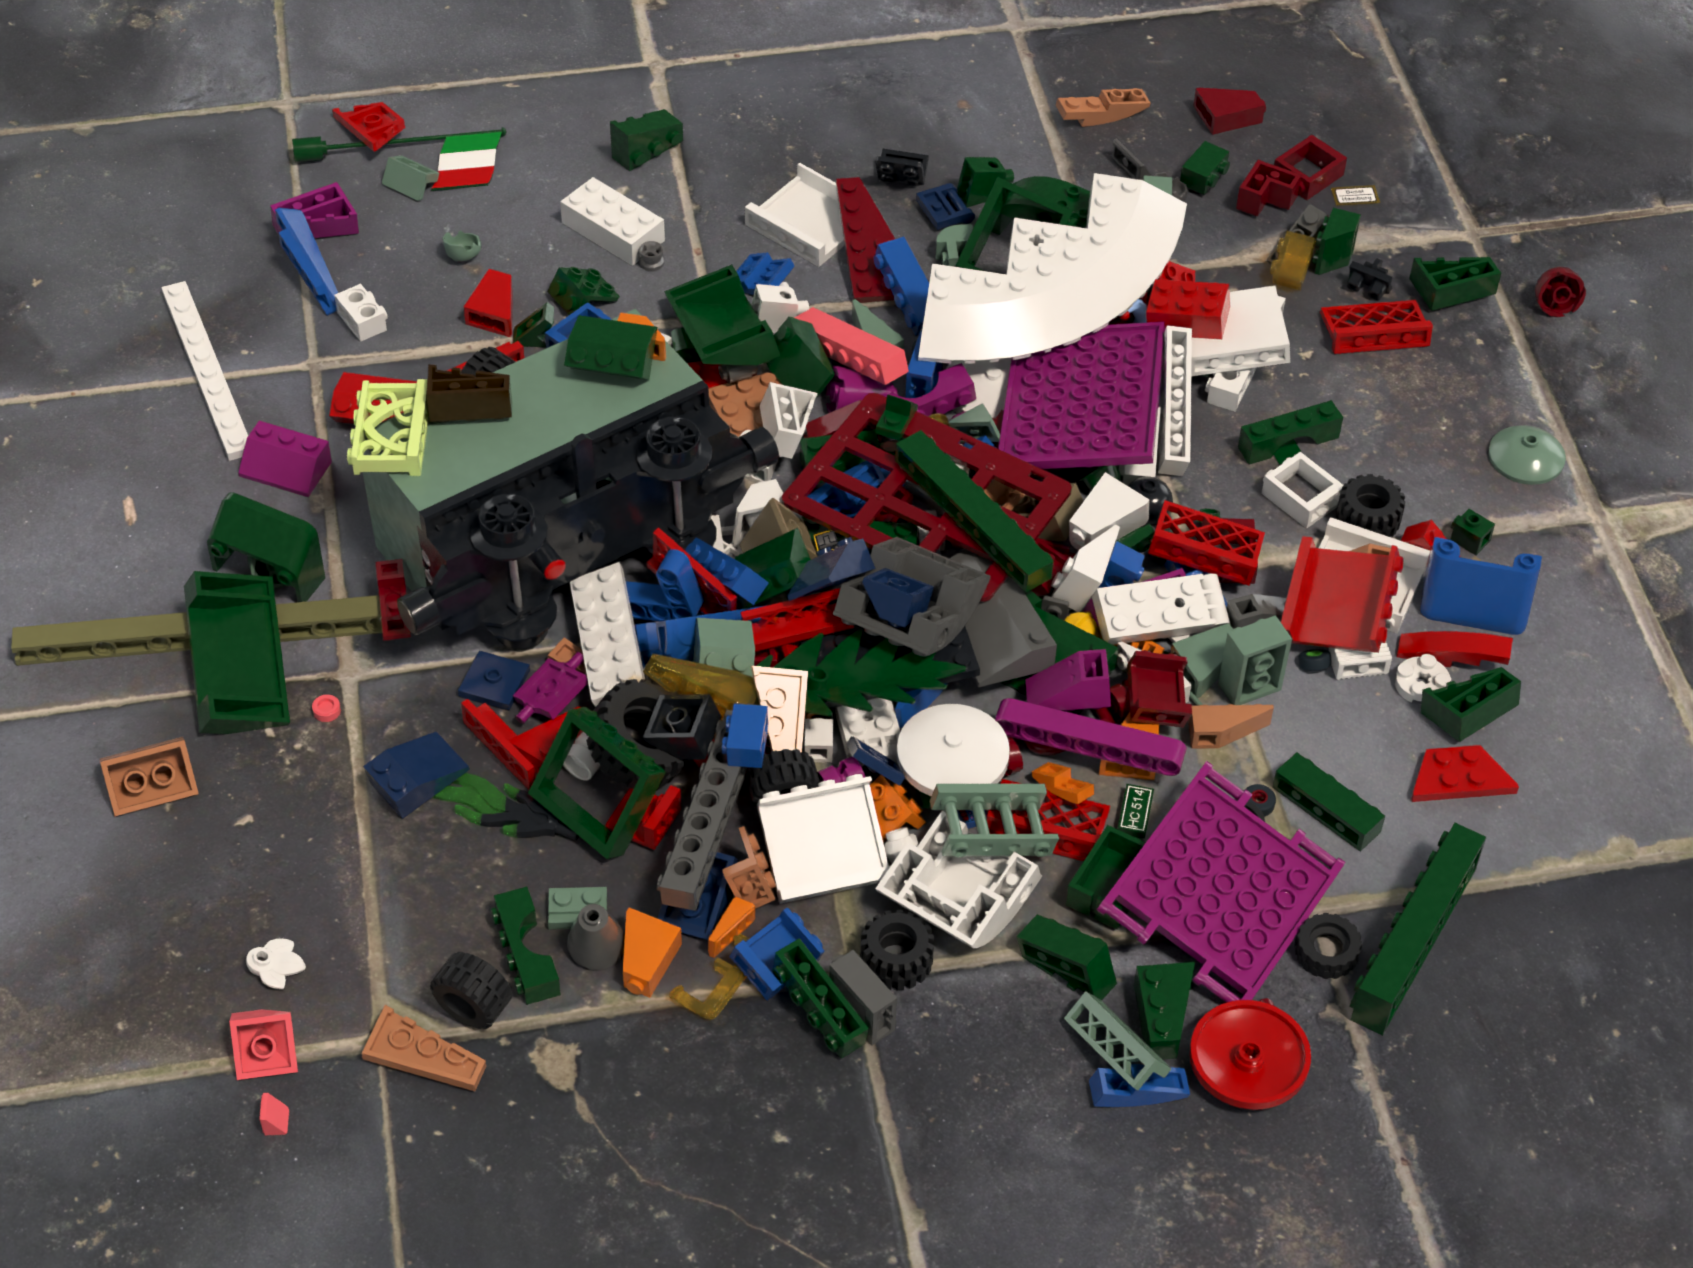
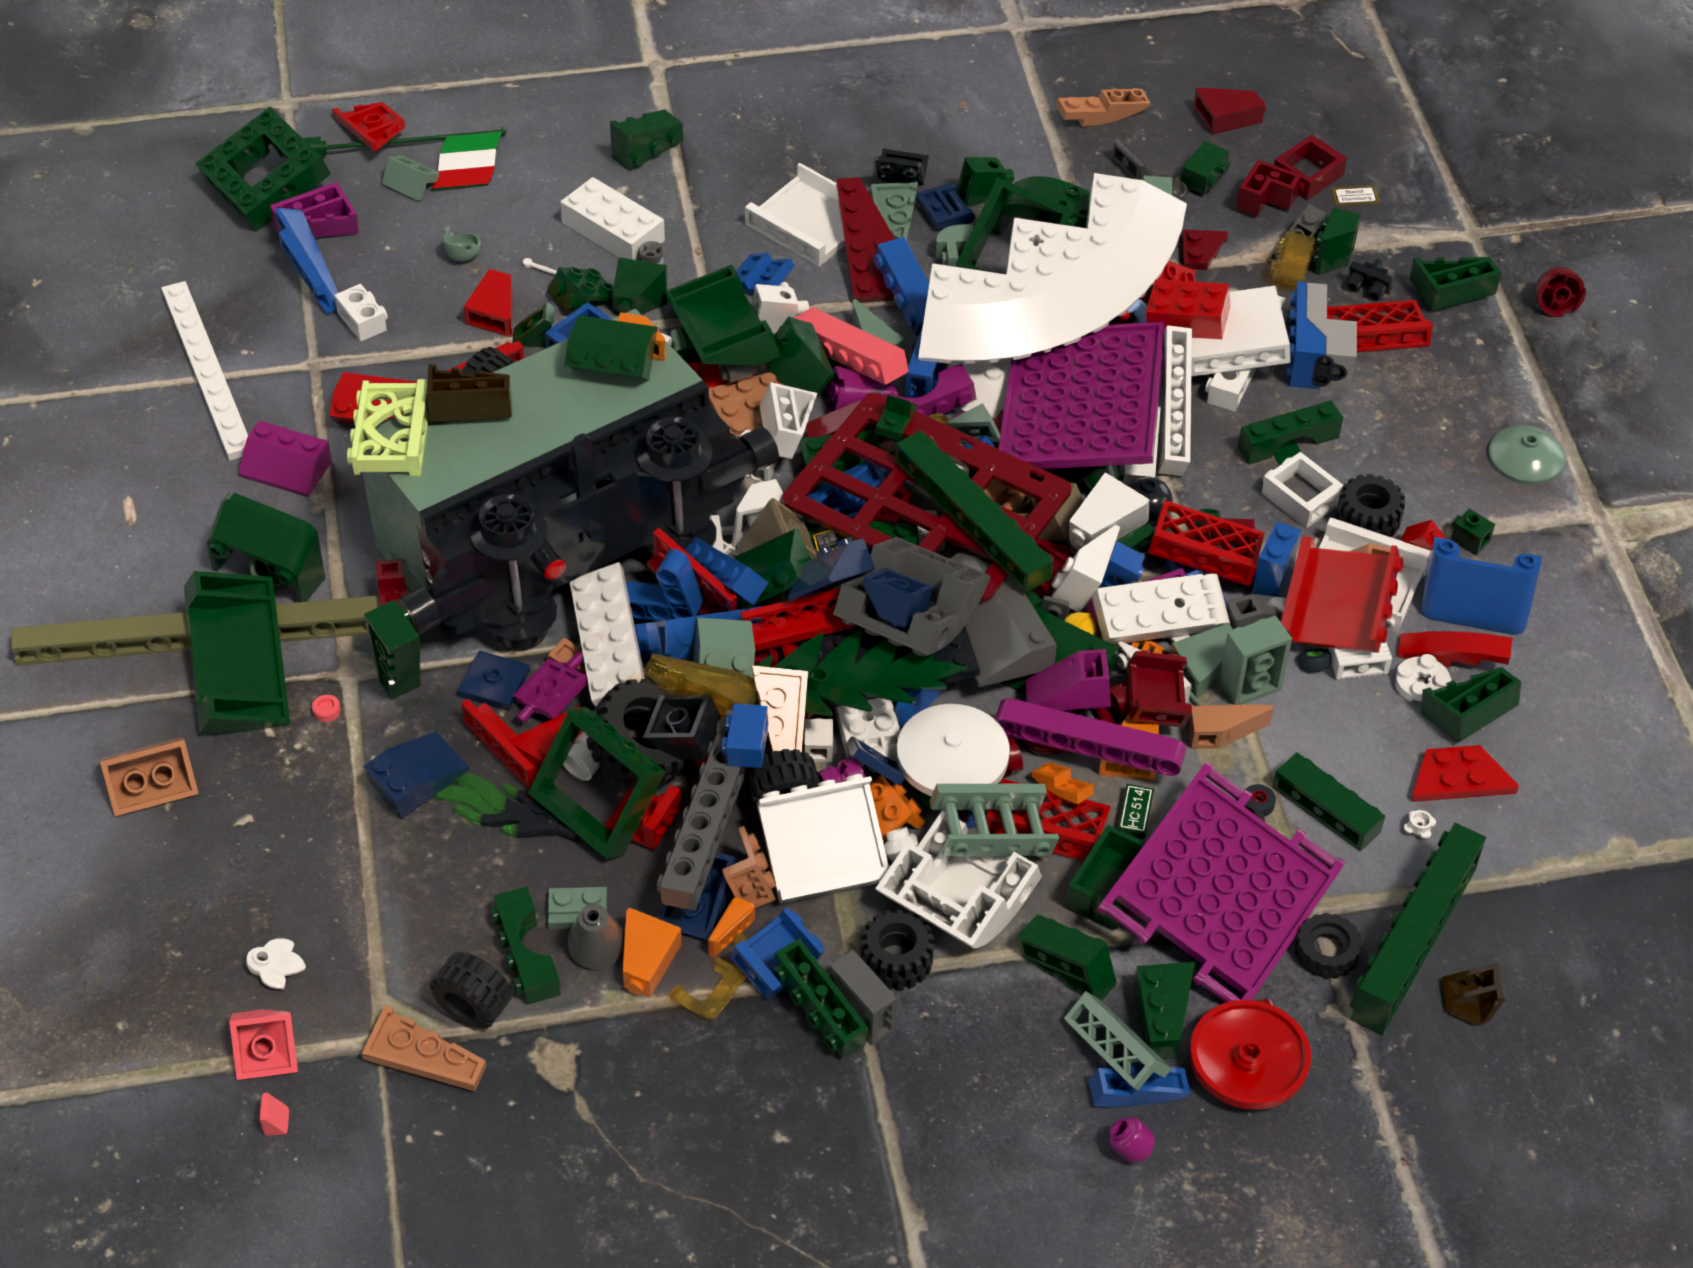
(233, 157): none -> dark green brick
(394, 648): none -> dark green wedge
(527, 263): none -> white hinge
(639, 286): none -> dark green slope
(896, 205): none -> sand green wing
(1131, 1139): none -> magenta head
(1201, 247): none -> dark red wing
(1277, 560): none -> blue brick
(1320, 348): none -> piece
(1420, 818): none -> white plate
(1474, 994): none -> dark brown slope

